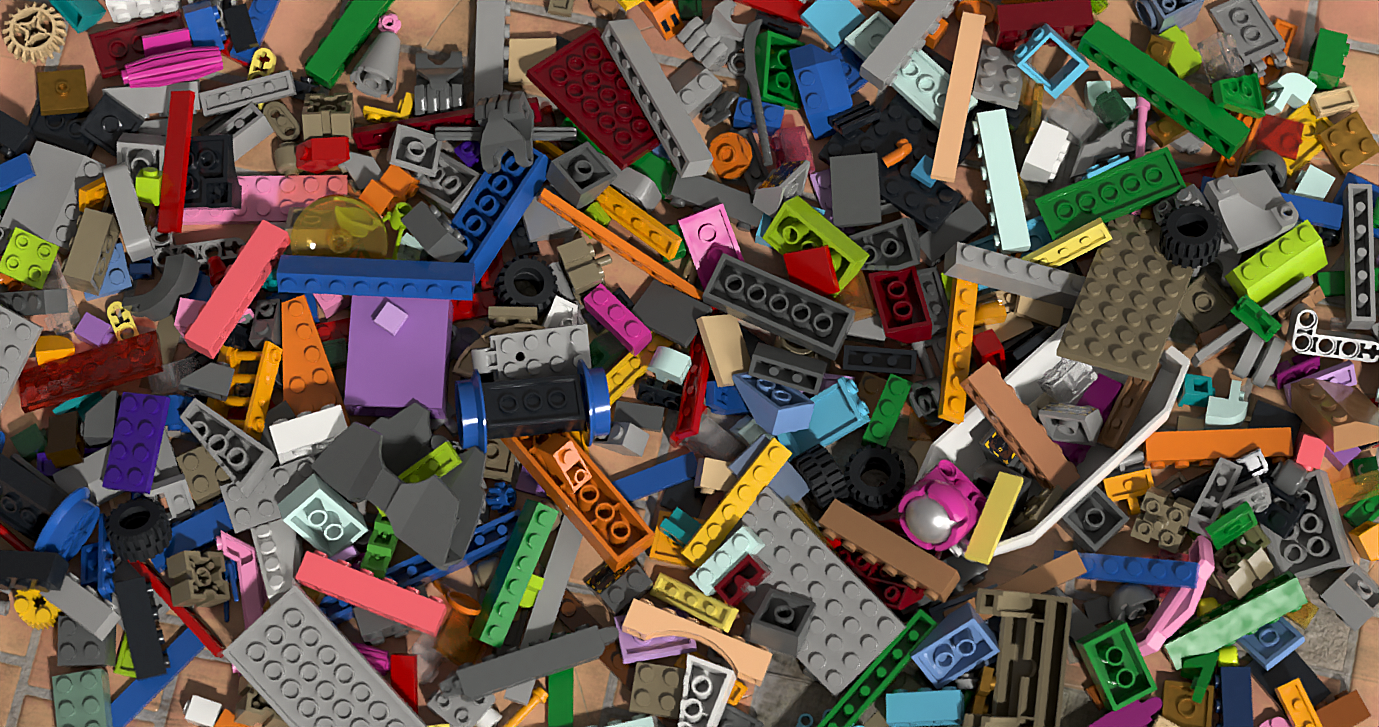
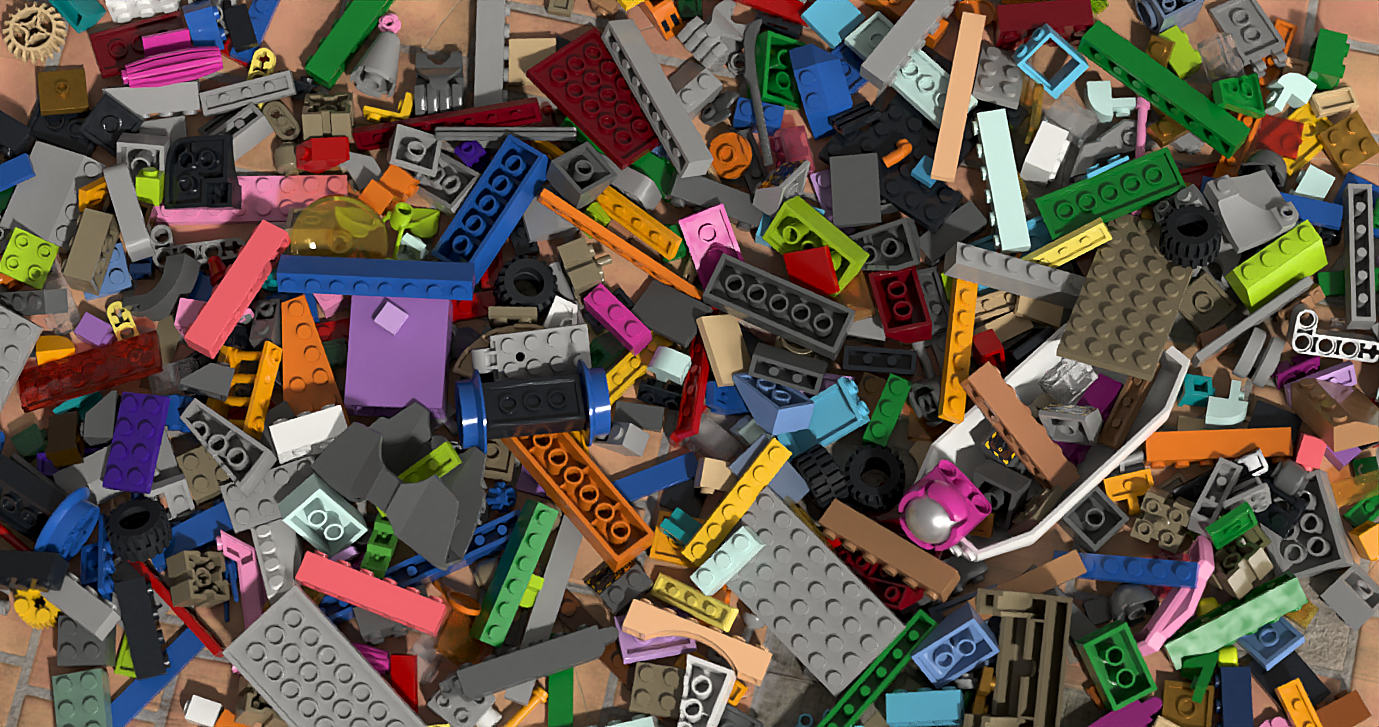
(176, 162): red tile -> none
(435, 232): dark grey brick -> none
(508, 127): dark grey piece -> none
(564, 461): orange slope -> none
(734, 585): dark red brick -> none
(782, 622): dark grey slope -> none
(990, 313): light orange brick -> none
(994, 518): light yellow tile -> none
(1112, 109): clear green brick -> none
(1255, 318): green hinge -> none

